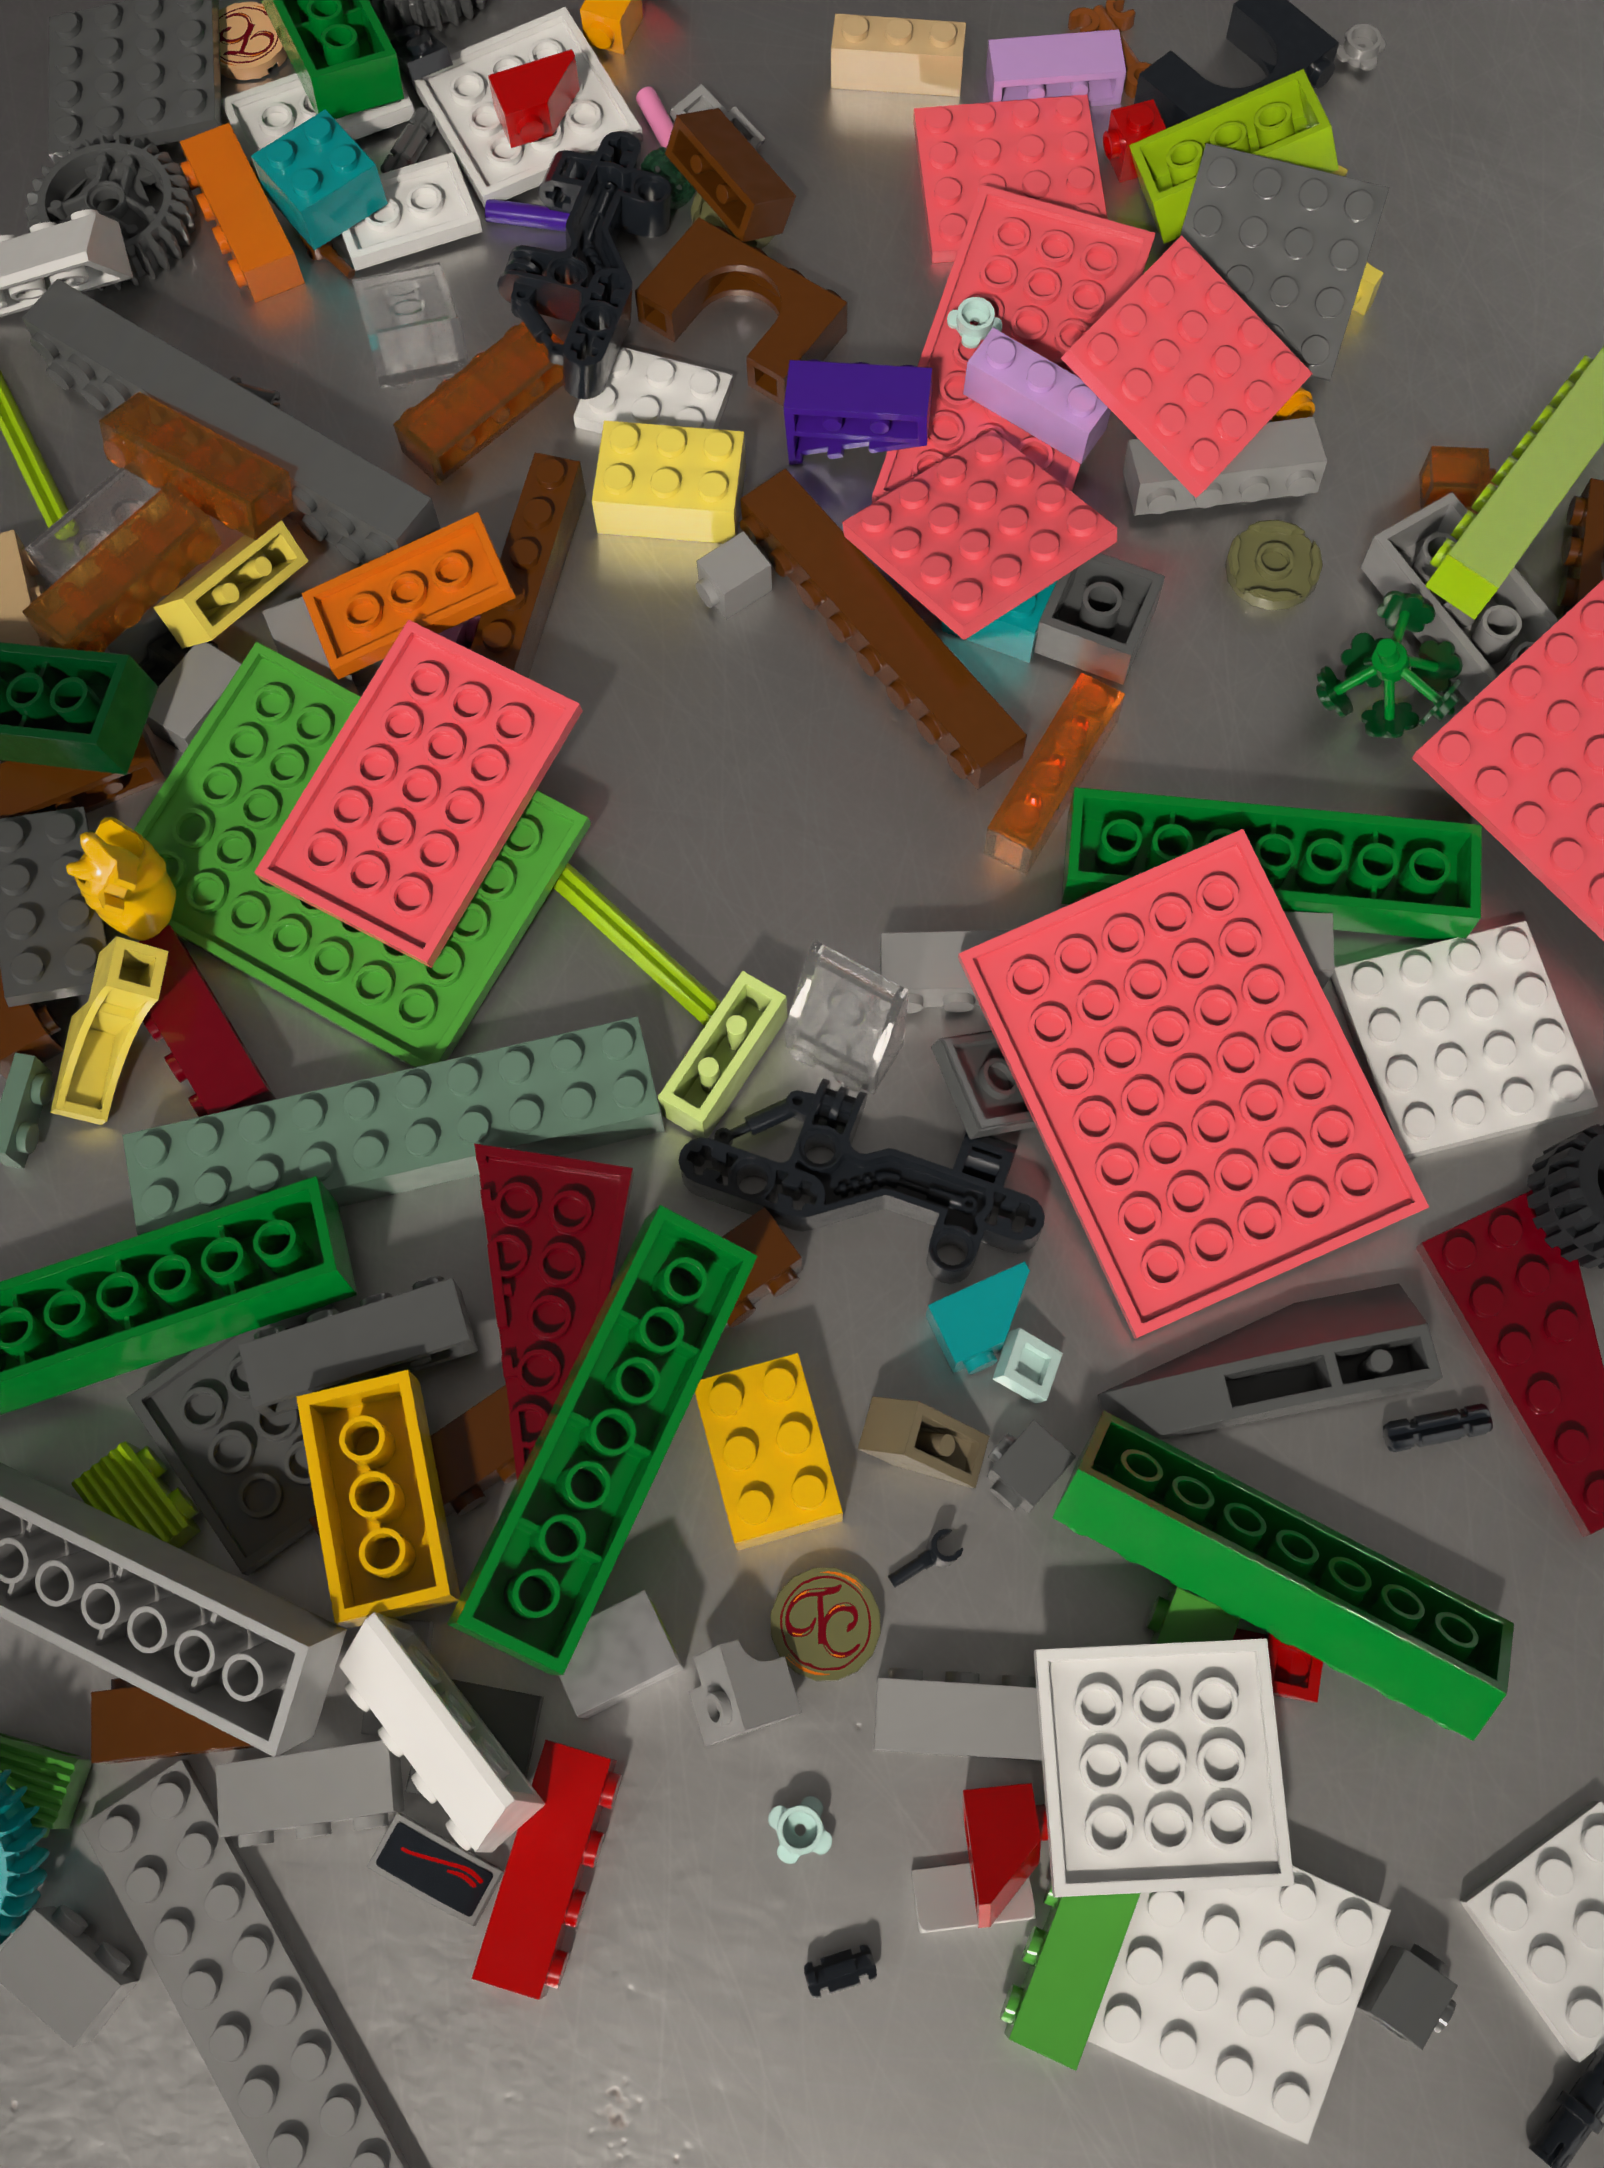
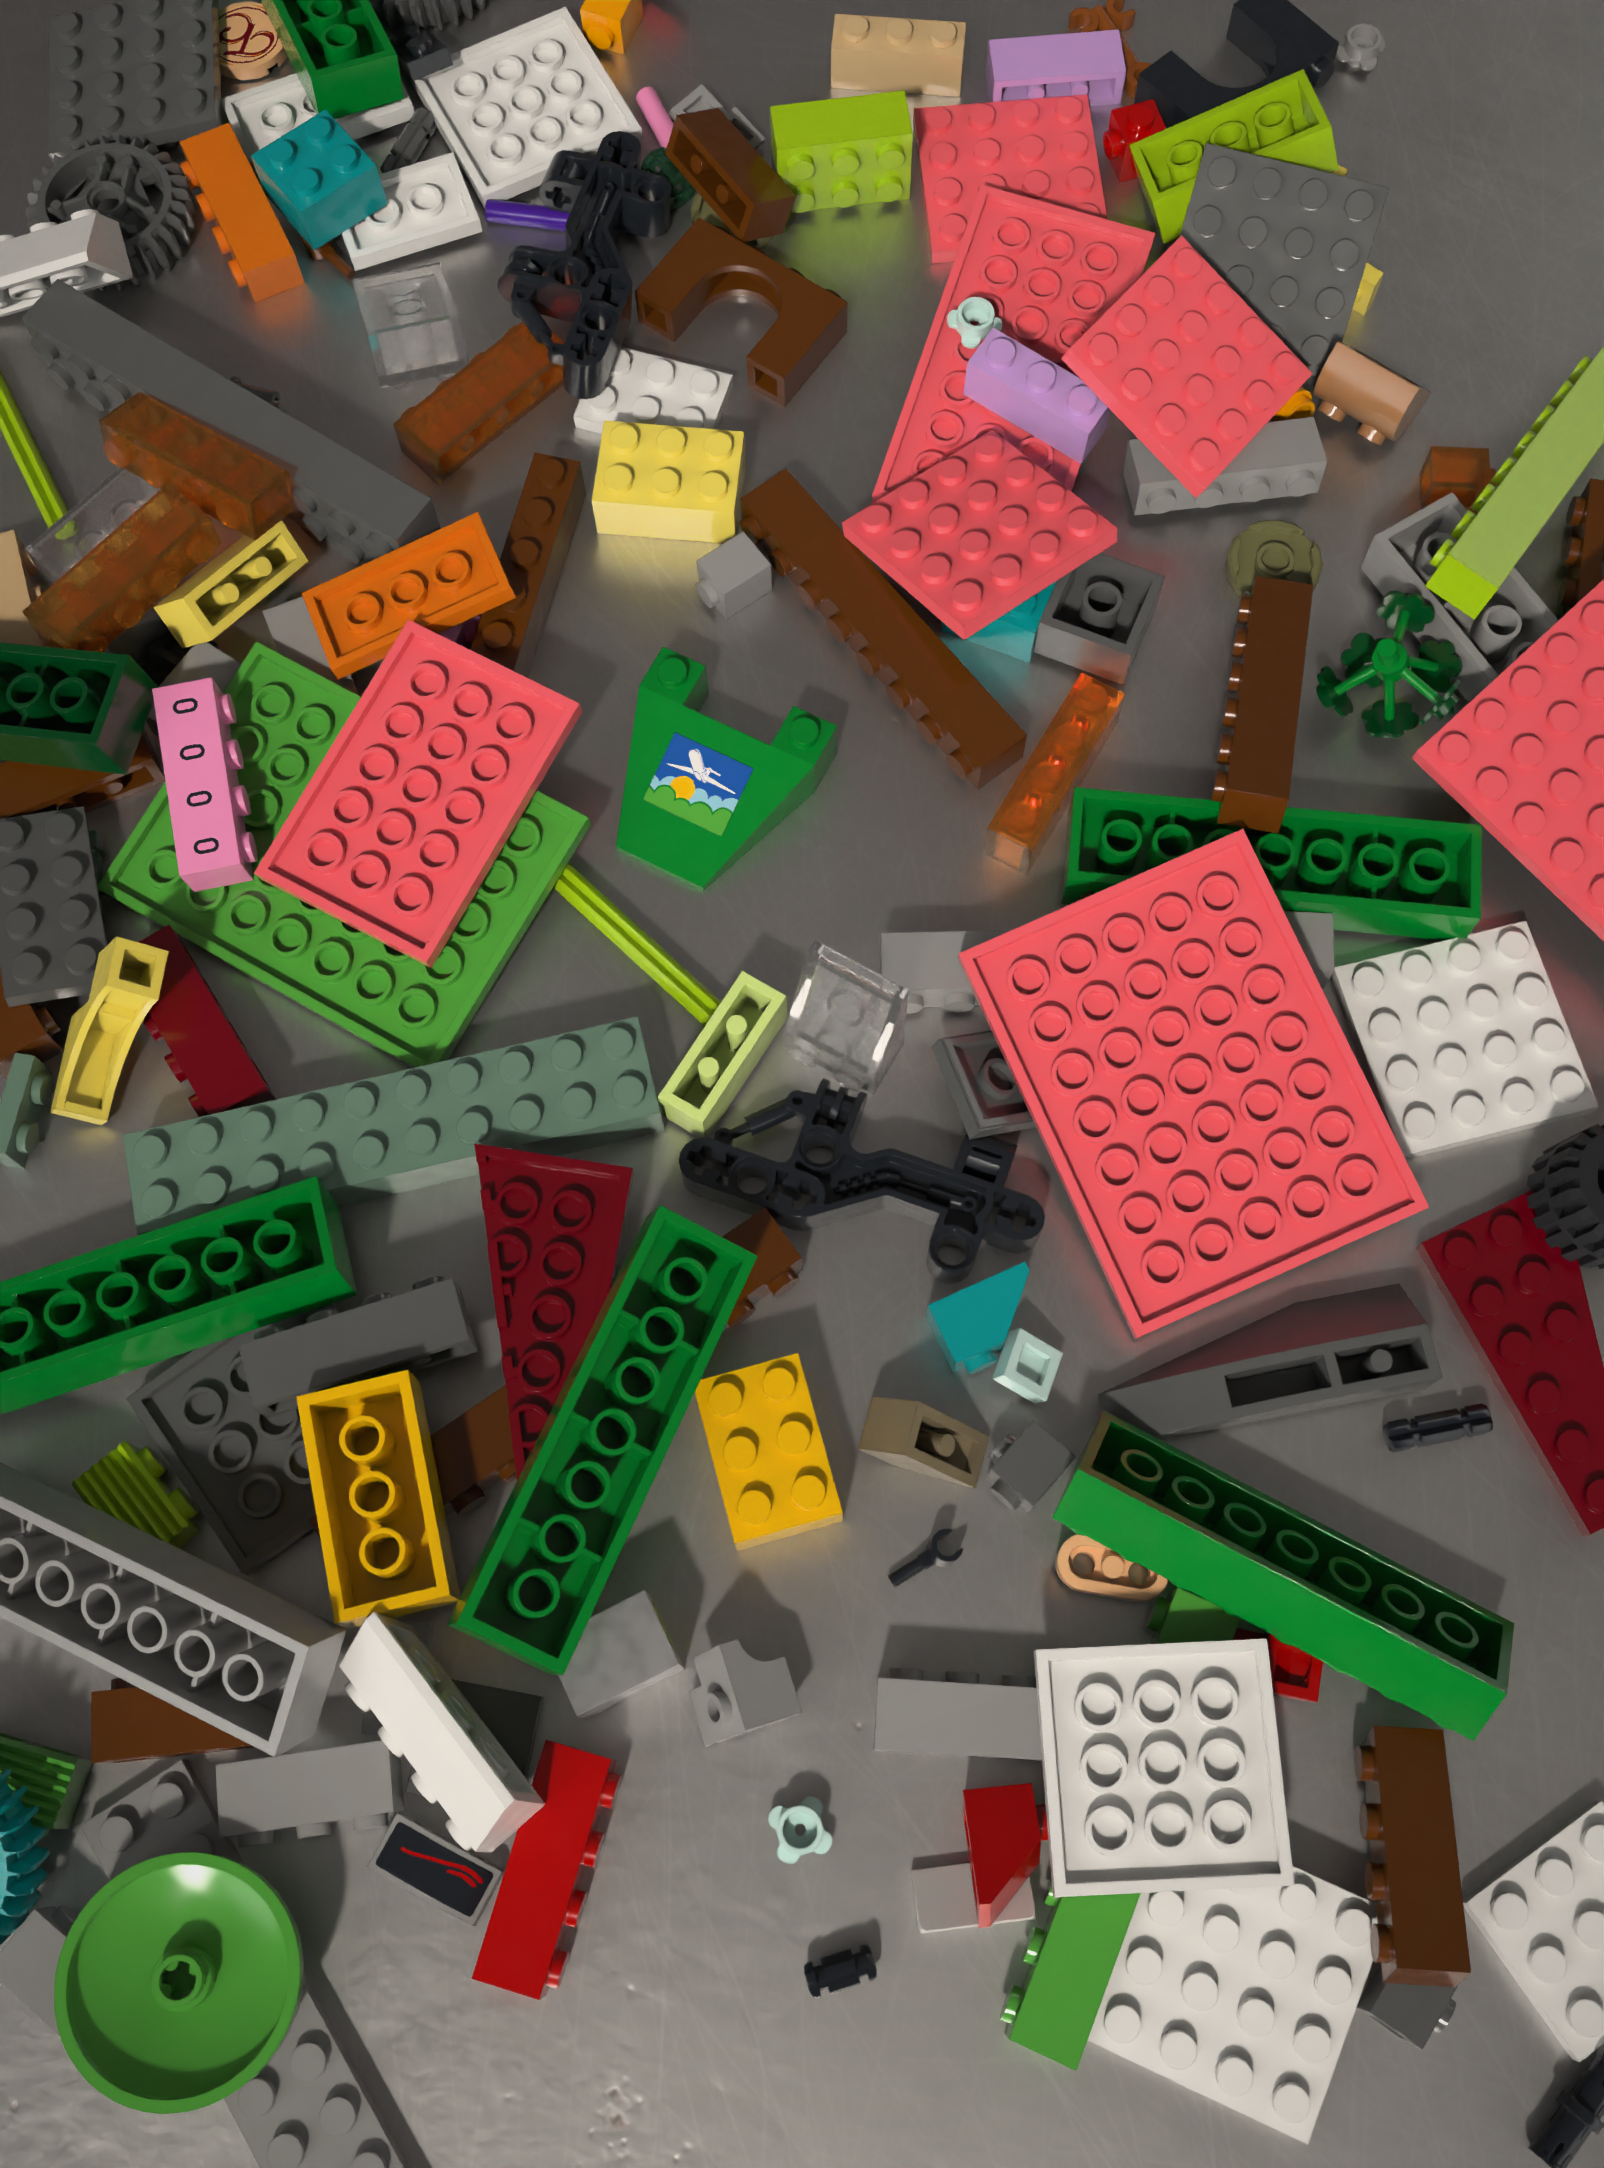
(124, 880): yellow piece -> none
(178, 1982): none -> bright green dish
(204, 784): none -> bright pink brick
(534, 96): red slope -> none
(703, 789): none -> green wedge
(825, 1624): olive tile -> none
(843, 150): none -> lime brick
(855, 407): dark purple wedge -> none
(1108, 1575): none -> light nougat plate
(1265, 705): none -> reddish brown brick
(1368, 393): none -> medium nougat brick
(1413, 1857): none -> reddish brown brick

